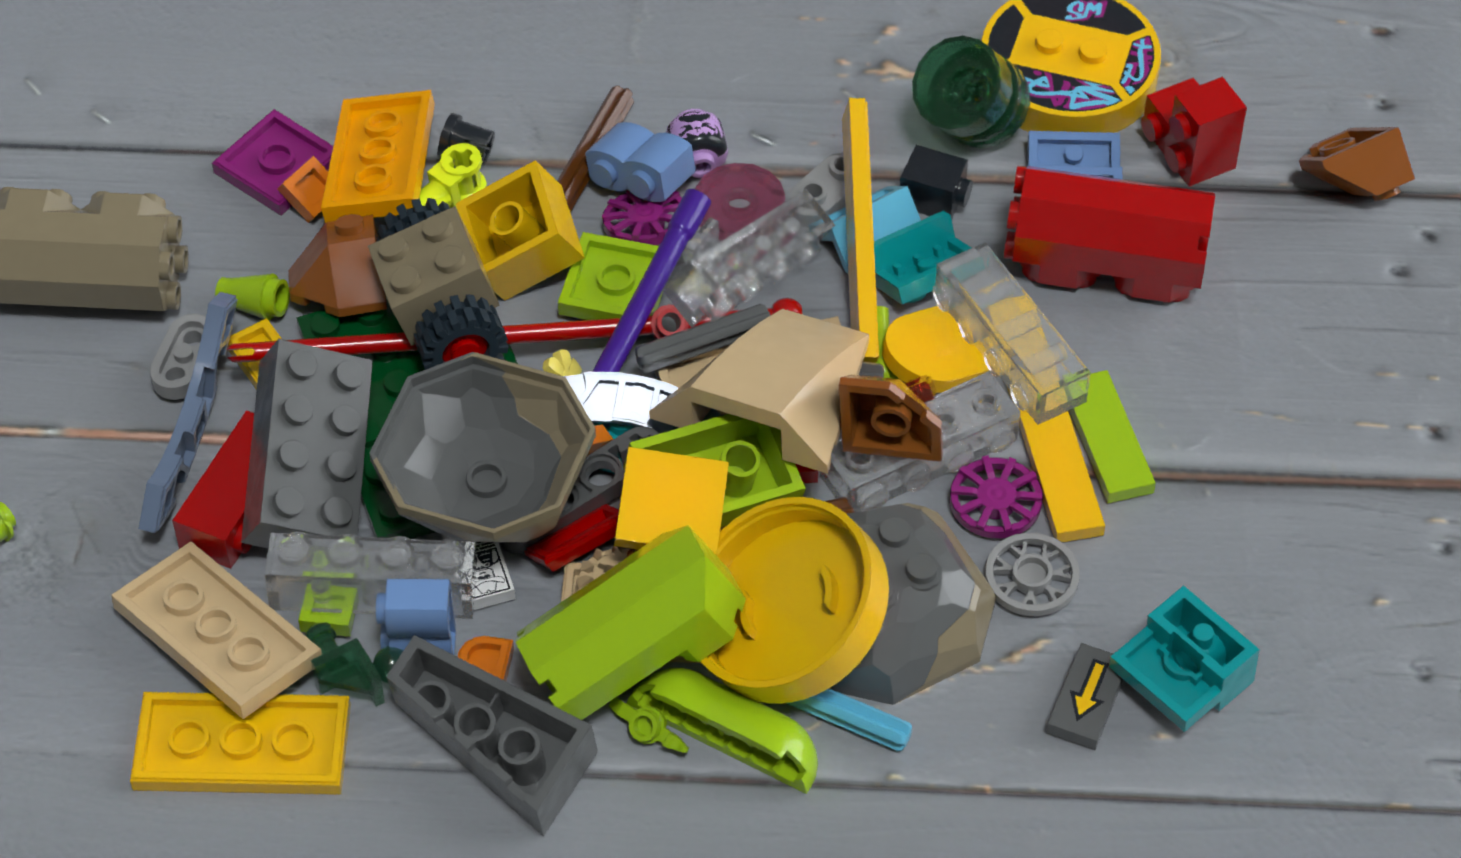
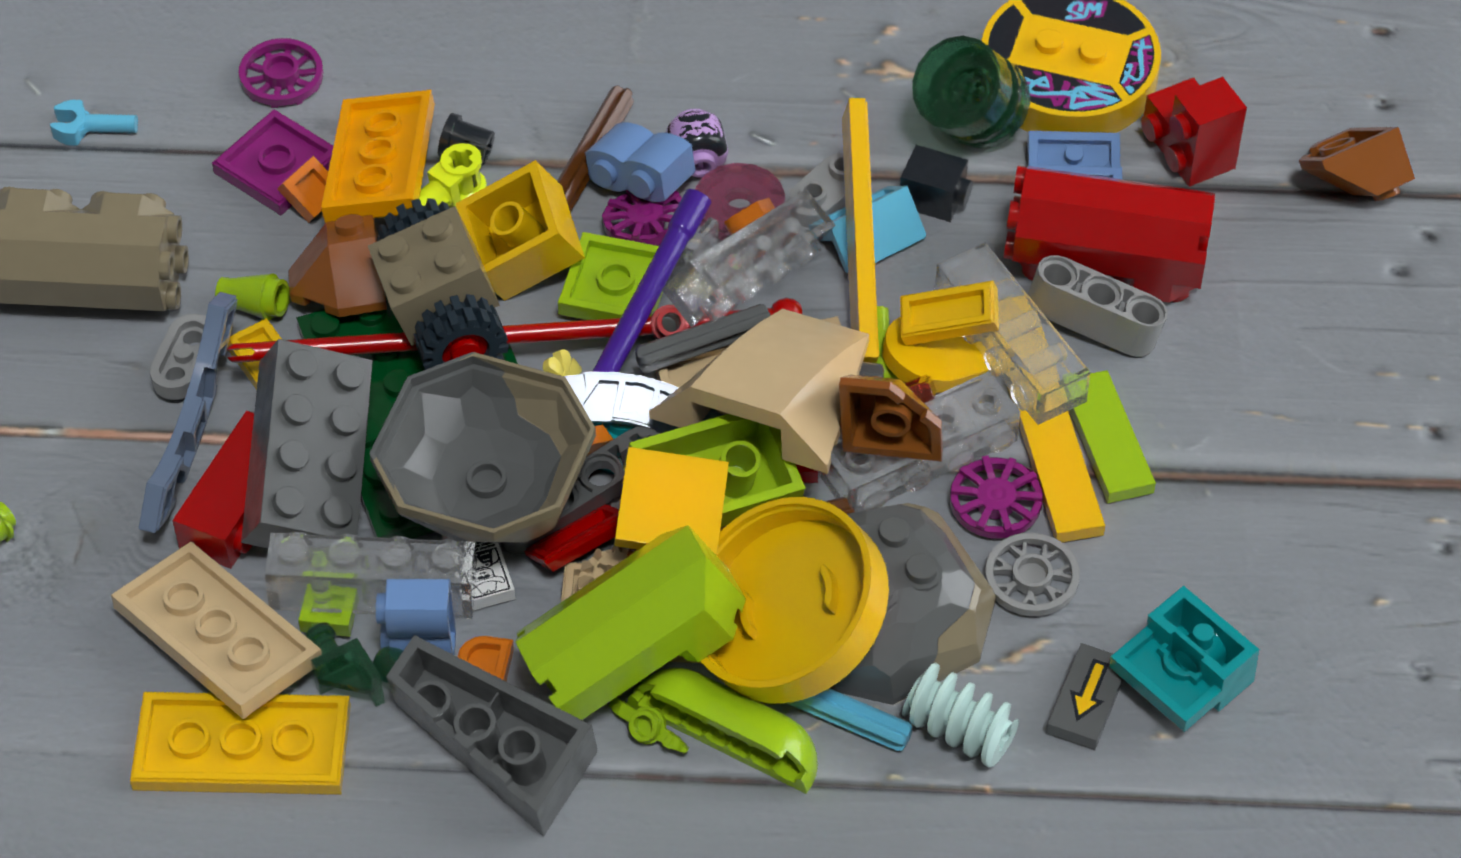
(84, 122): none -> medium azure bar
(281, 72): none -> magenta wheel
(748, 215): none -> orange tile
(910, 257): teal bracket -> none
(949, 313): none -> yellow tile
(960, 716): none -> light aqua piece
(1098, 306): none -> light grey beam

